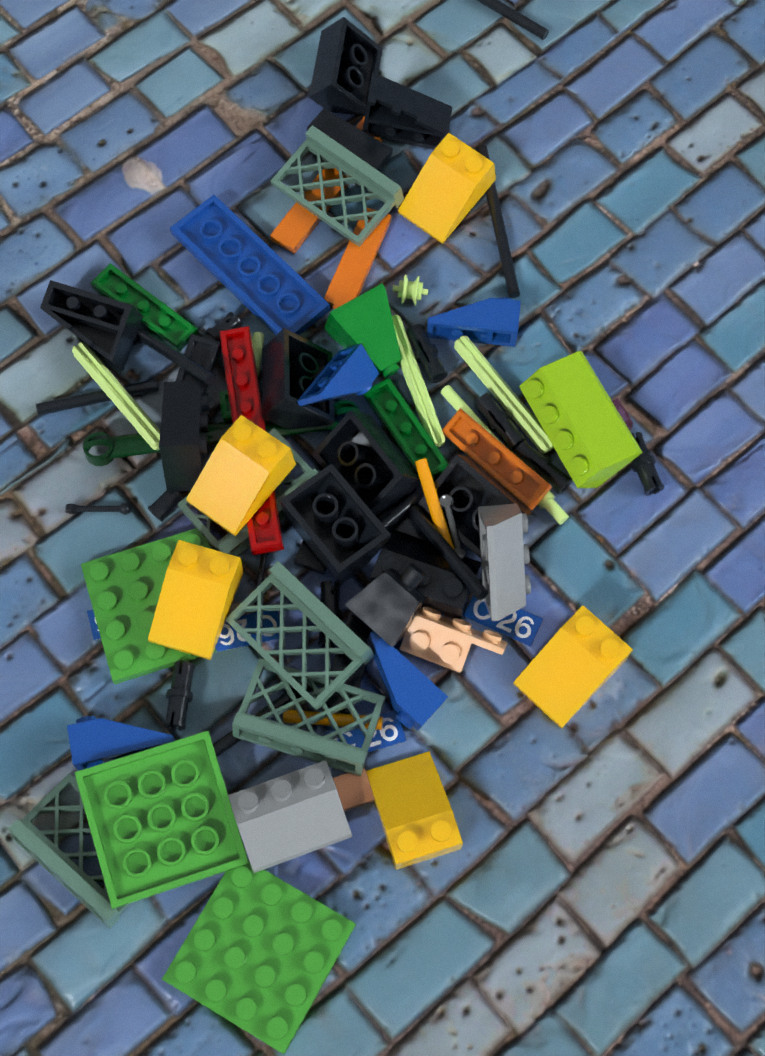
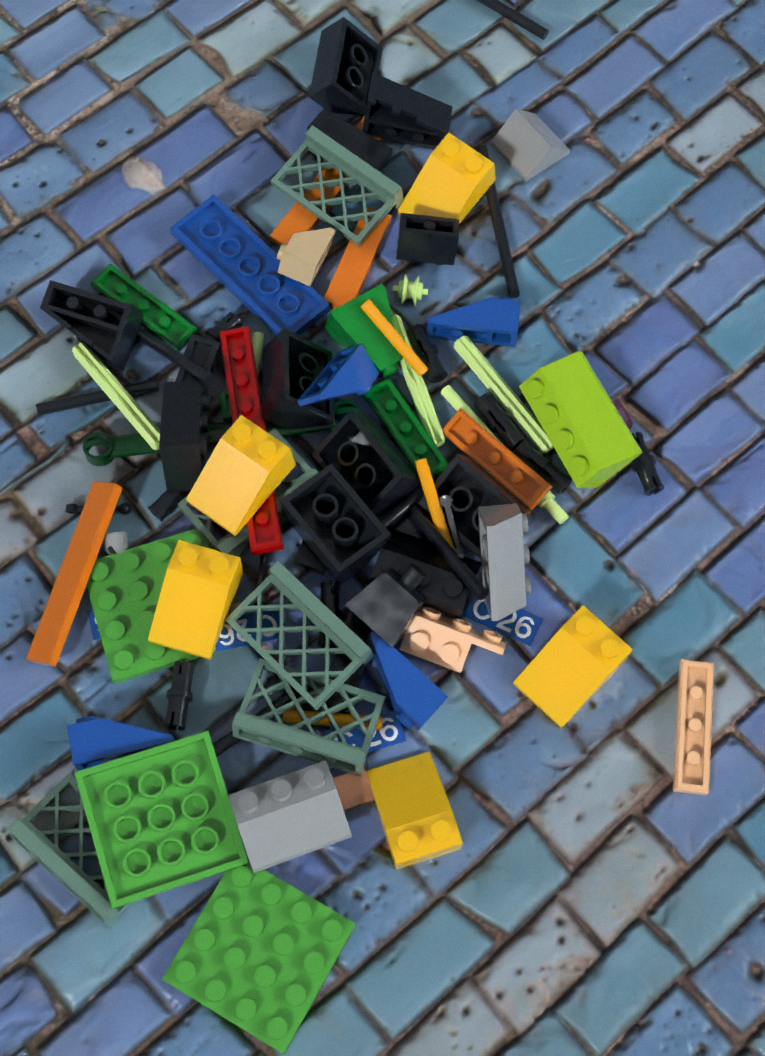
(74, 574): none -> orange tile
(115, 542): none -> light grey hinge
(305, 254): none -> tan slope
(394, 337): none -> light orange bar
(427, 239): none -> black brick
(528, 144): none -> light grey slope
(693, 727): none -> light nougat tile

